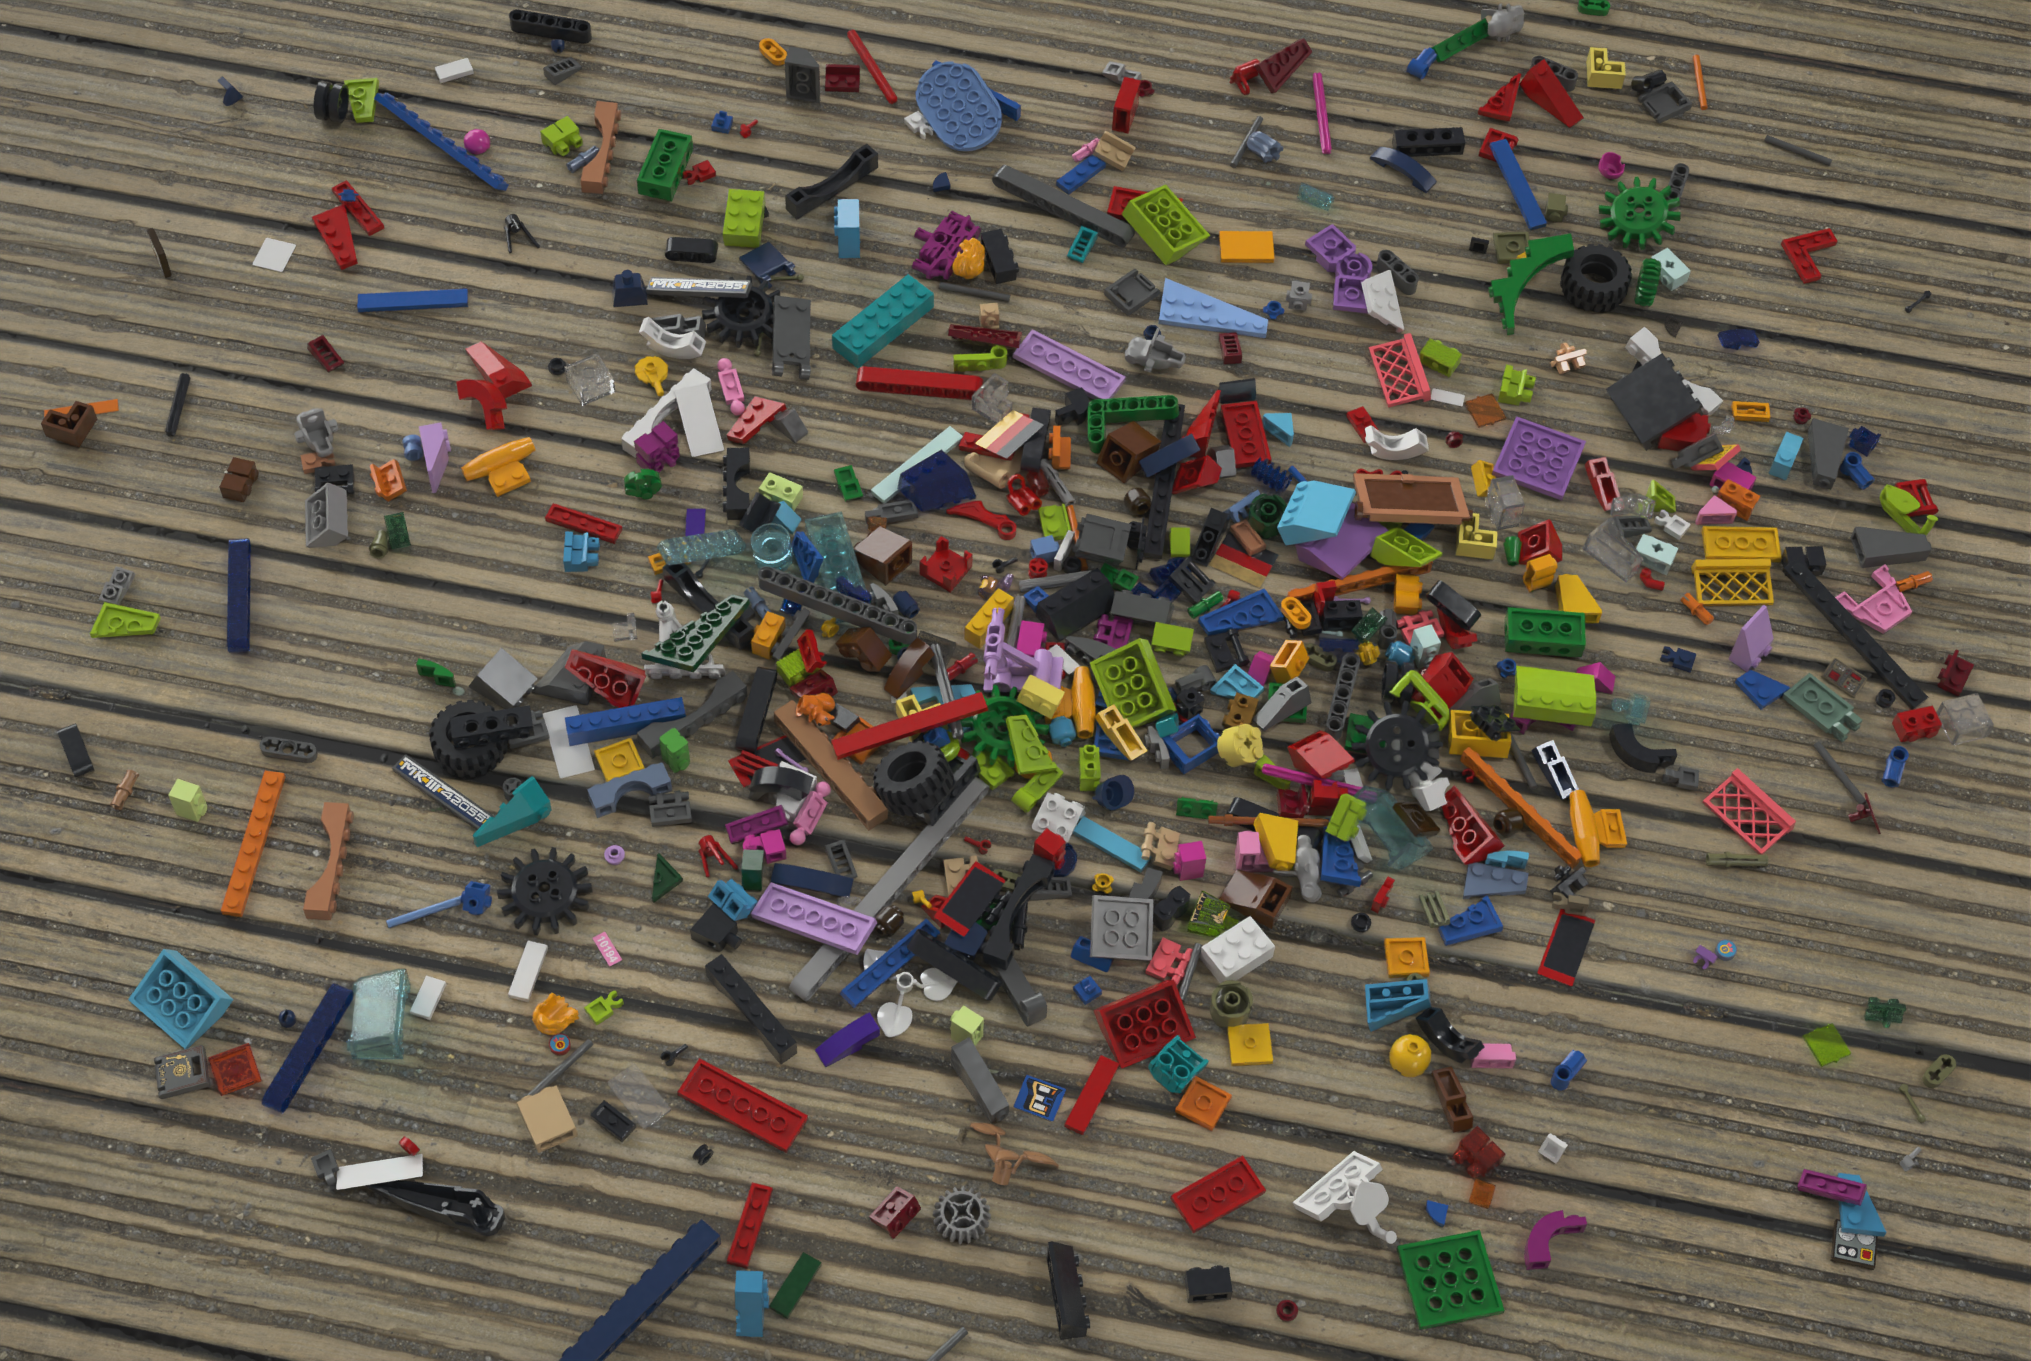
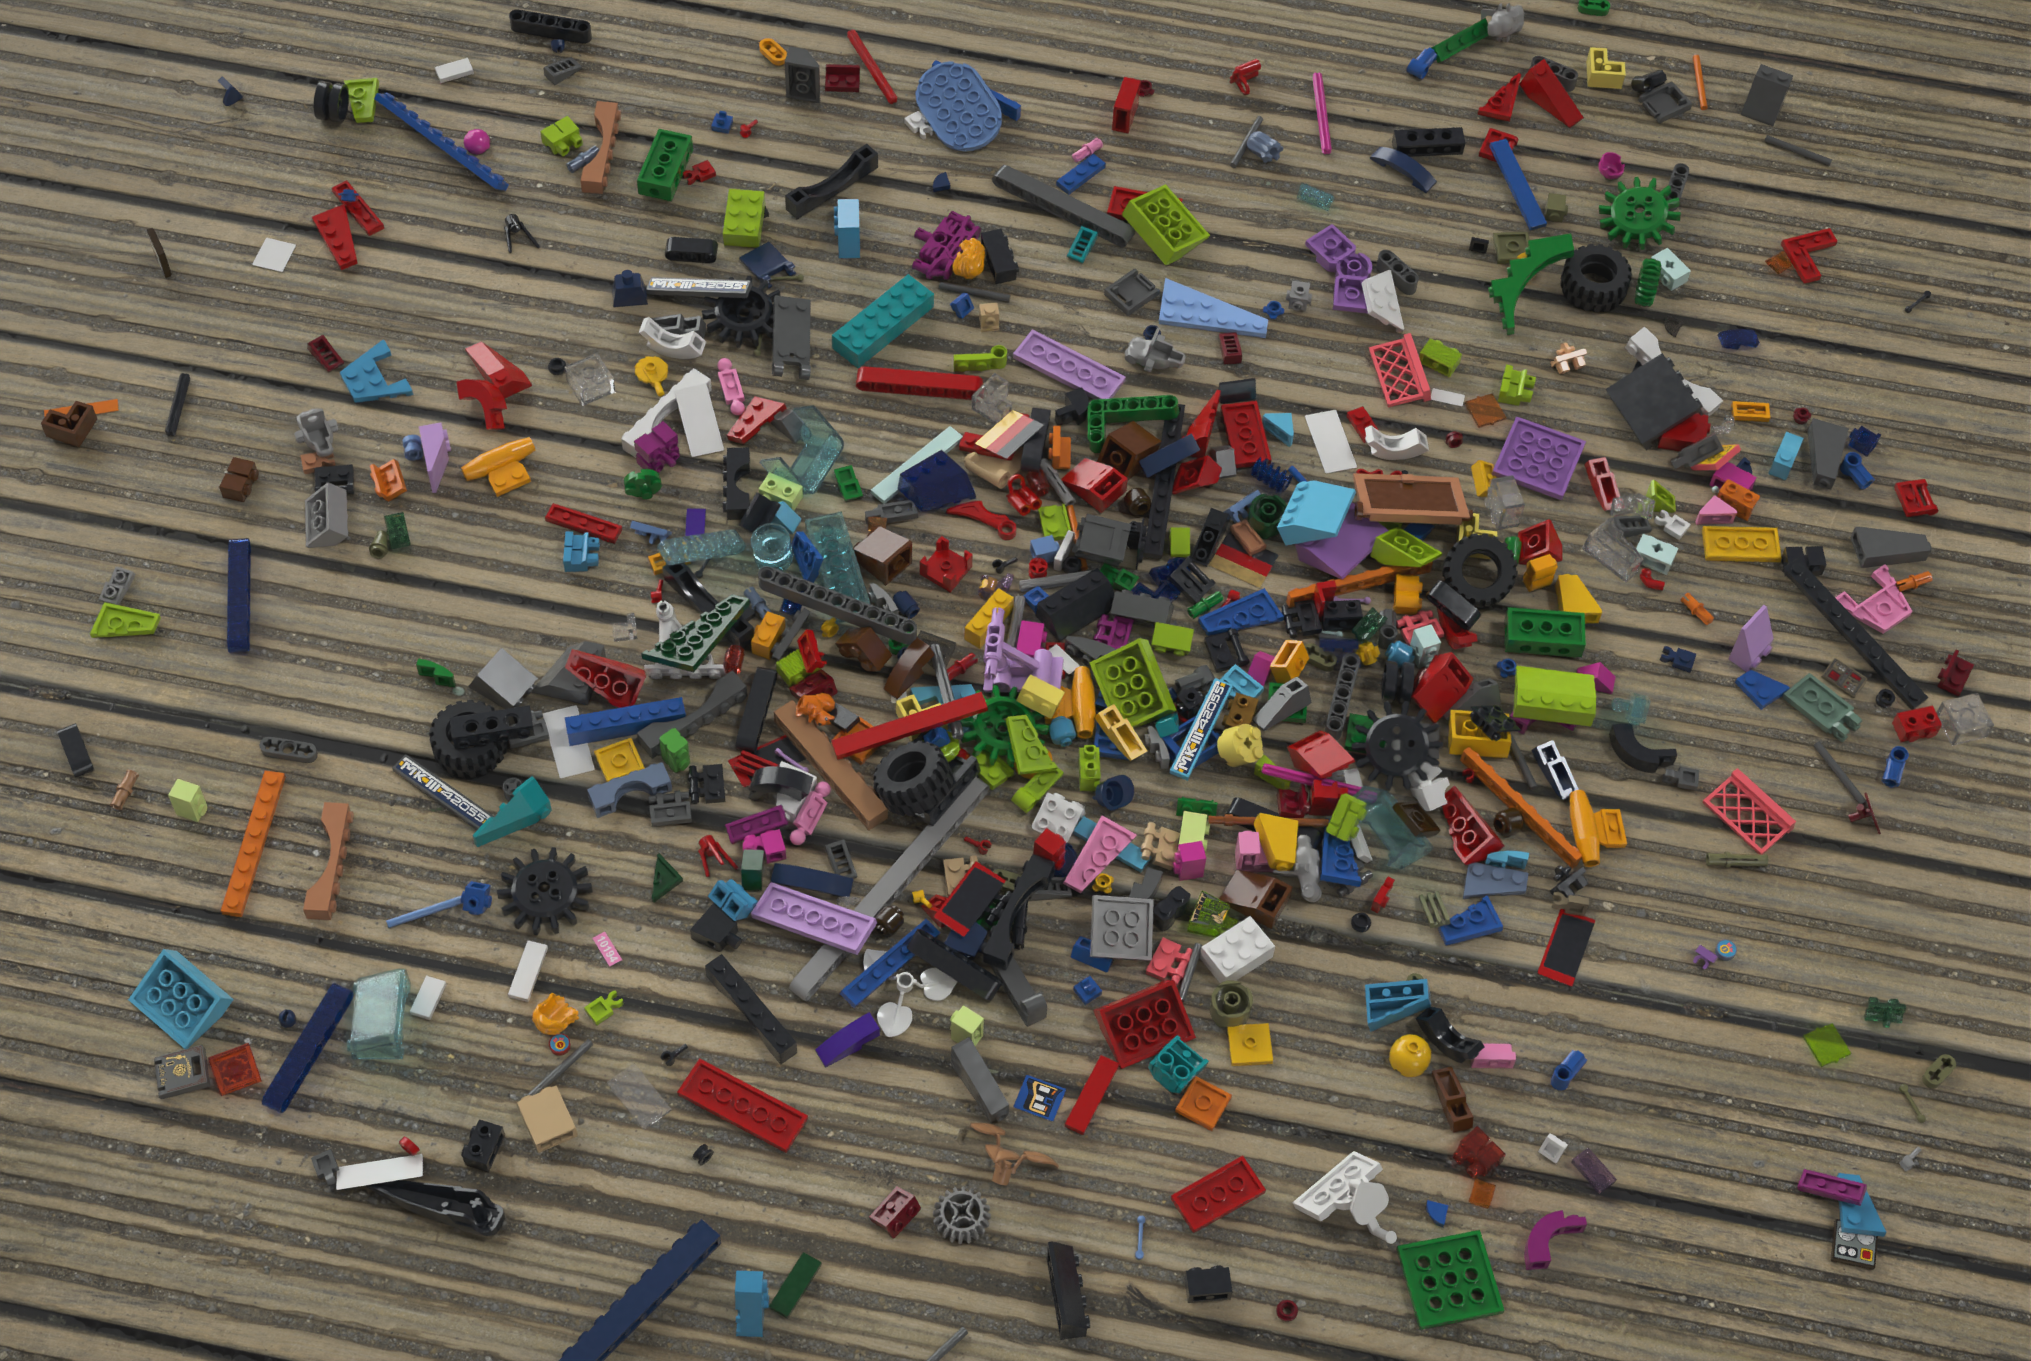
(366, 381): none -> dark azure wing
(412, 300): blue tile -> none
(483, 1145): none -> black brick
(613, 1121): black plate -> none
(617, 859): lavender plate -> none
(655, 532): none -> medium blue plate
(713, 784): none -> black plate
(733, 659): none -> clear red brick
(749, 1225): red tile -> none
(818, 455): none -> clear light blue windscreen
(846, 587): clear blue slope -> none
(962, 305): none -> blue tile
(987, 335): dark red wing -> none
(1096, 483): none -> red slope
(1099, 851): none -> bright pink wing
(1113, 150): tan bracket -> none
(1117, 71): light grey slope -> none
(1139, 1254): none -> medium blue hinge
(1194, 828): none -> yellowish green brick
(1201, 729): none -> tile
(1246, 246): light orange tile -> none
(1281, 65): dark red wing -> none
(1298, 616): light orange plate -> none
(1330, 441): none -> white sticker
(1406, 957): light orange tile -> none
(1429, 694): lime piece -> none
(1497, 552): none -> black tyre
(1593, 1170): none -> clear purple plate
(1733, 566): yellow fence -> none
(1767, 95): none -> dark grey slope
(1779, 262): none -> clear orange slope
(1898, 504): lime piece -> none

